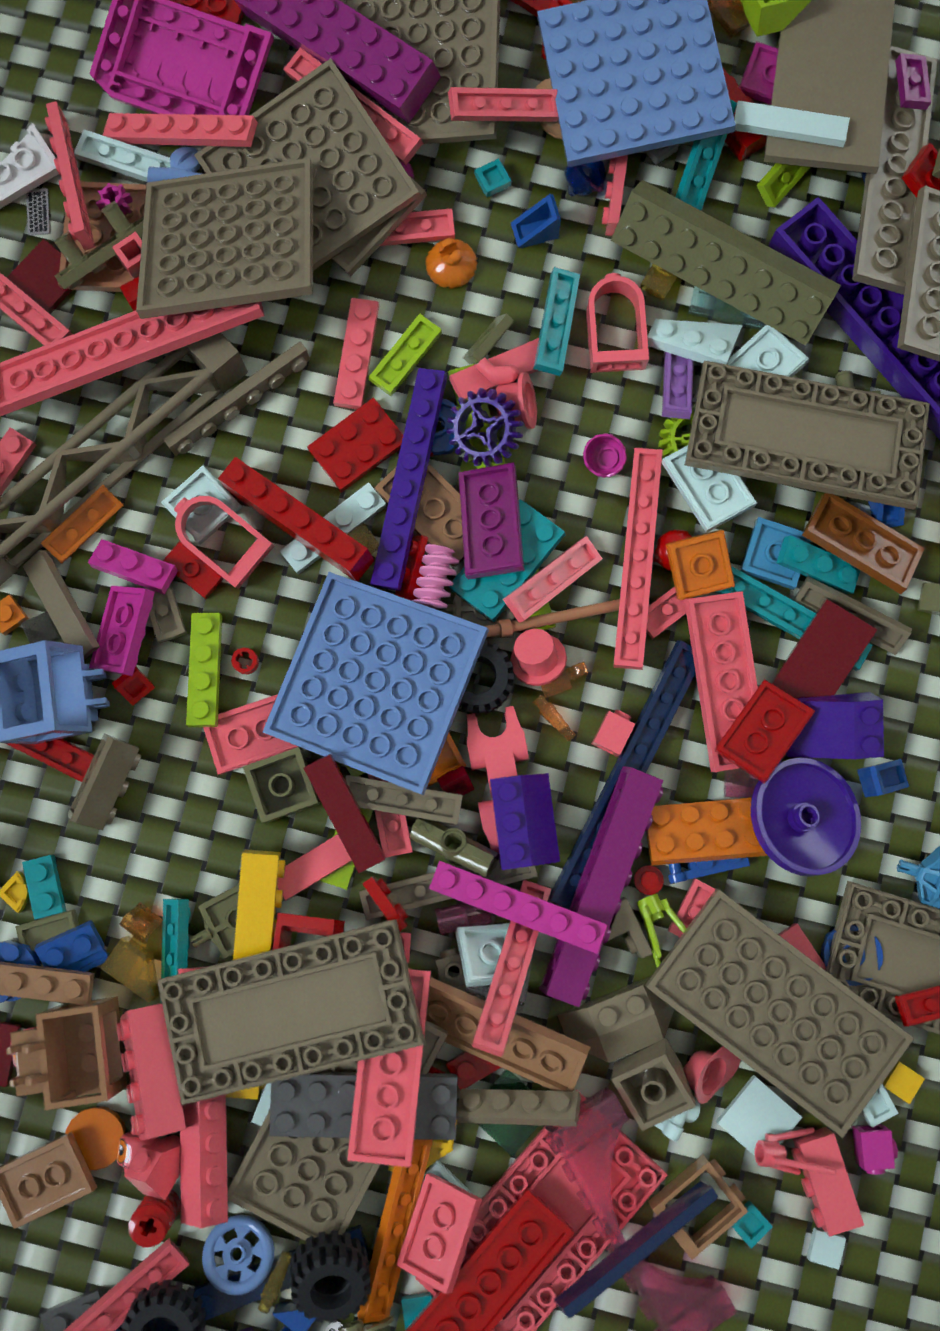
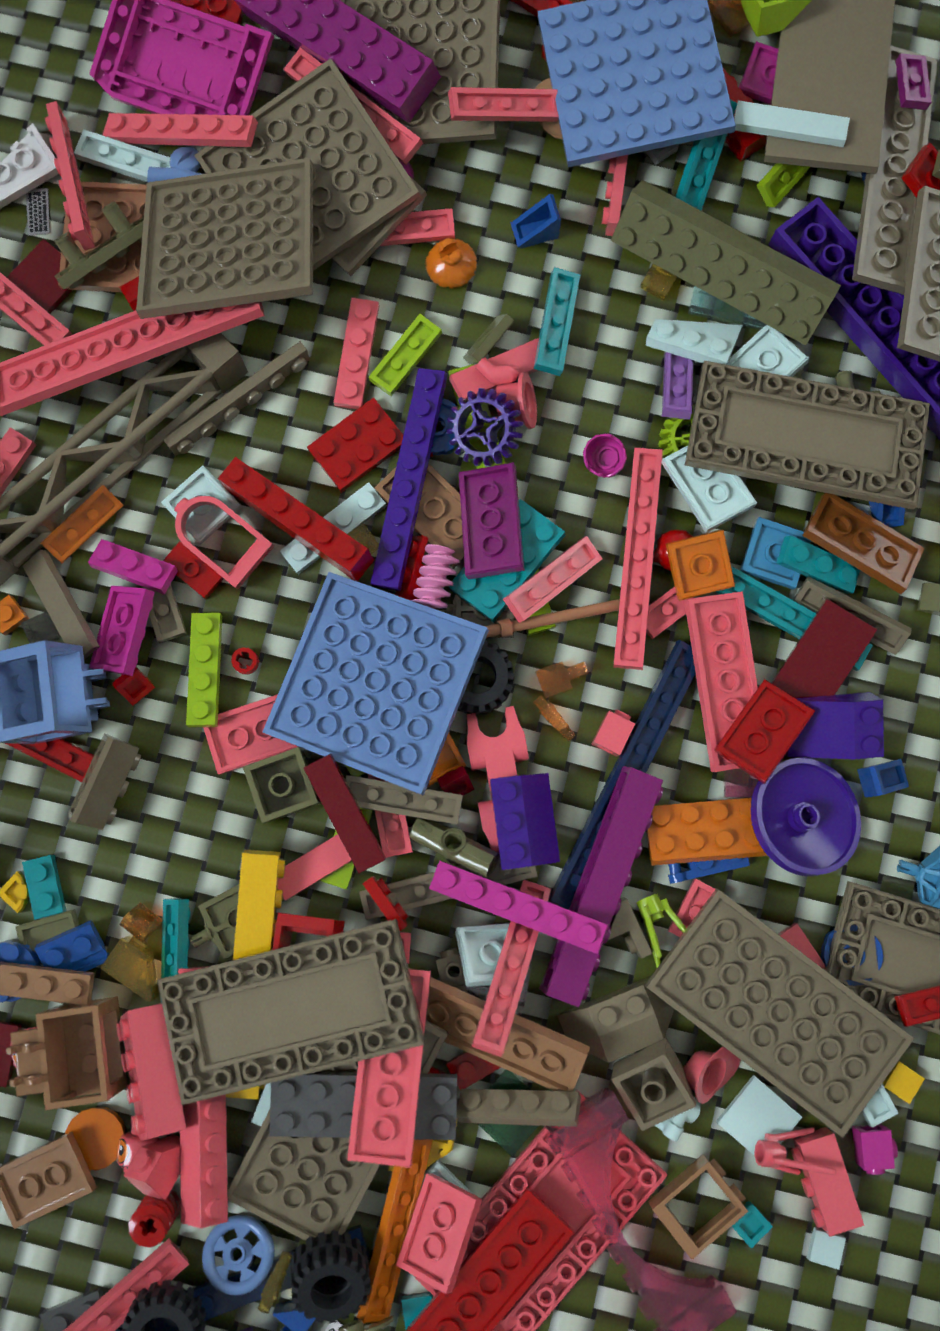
(113, 193): dark pink gear -> none
(130, 253): coral brick -> none
(456, 916): clear pink hinge -> none
(492, 178): teal plate -> none
(538, 657): coral piece -> none
(585, 178): clear blue piece -> none
(621, 359): coral window -> none
(635, 1249): dark blue tile -> none
(648, 880): red plate -> none

